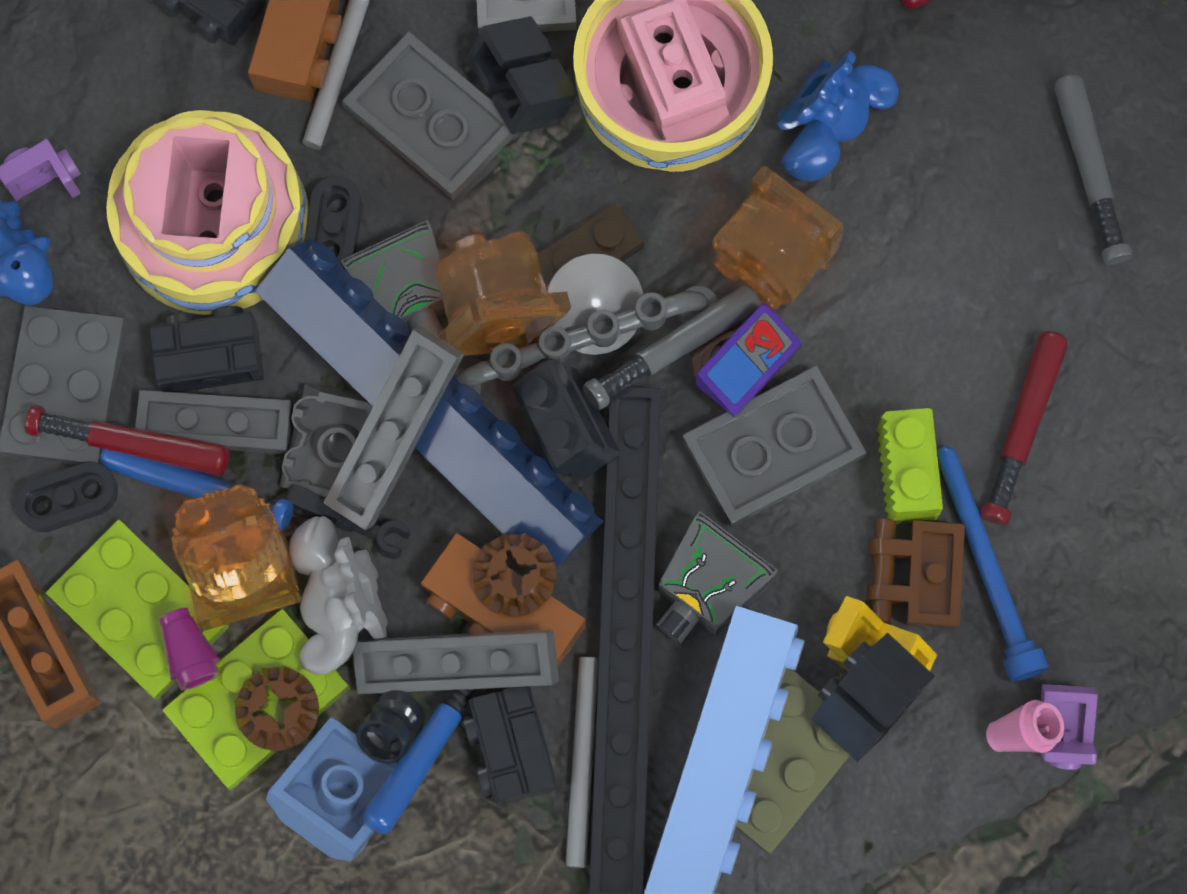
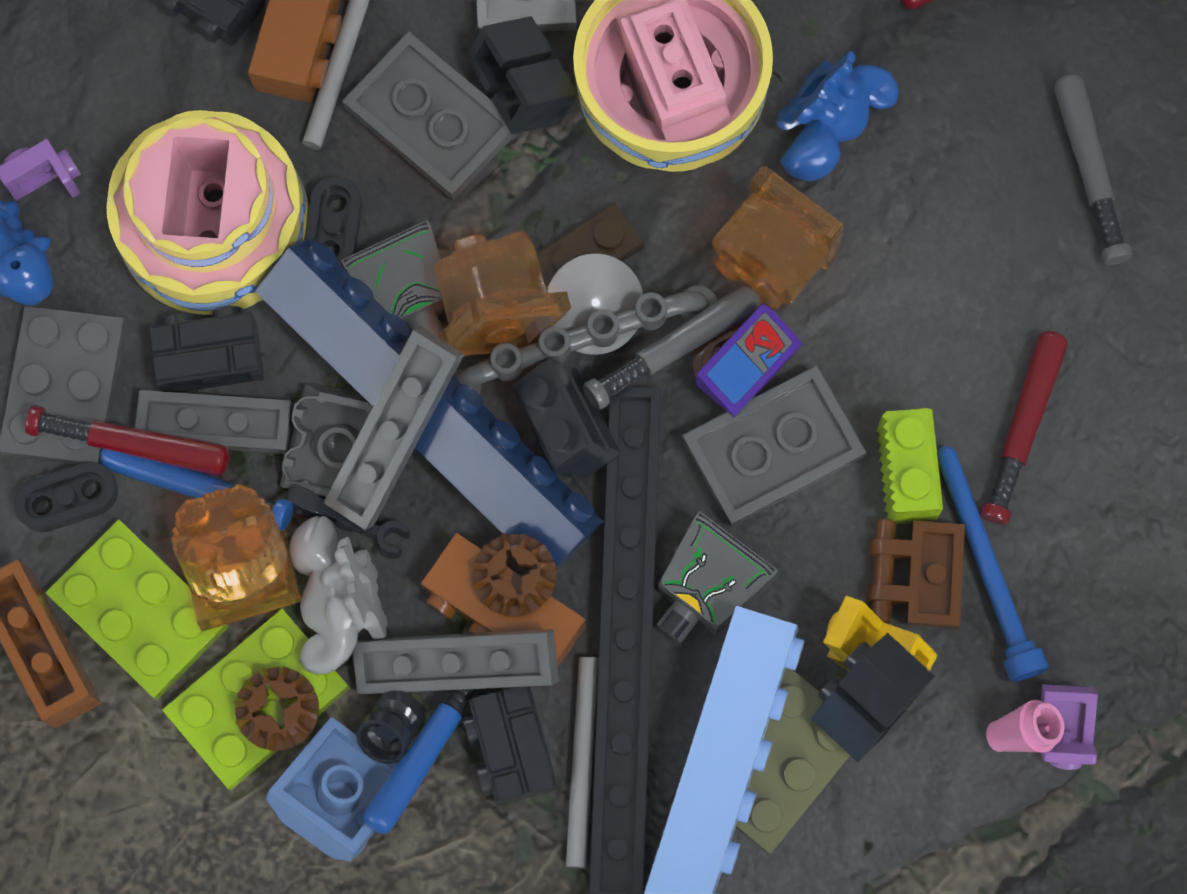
(187, 650): magenta cone -> none

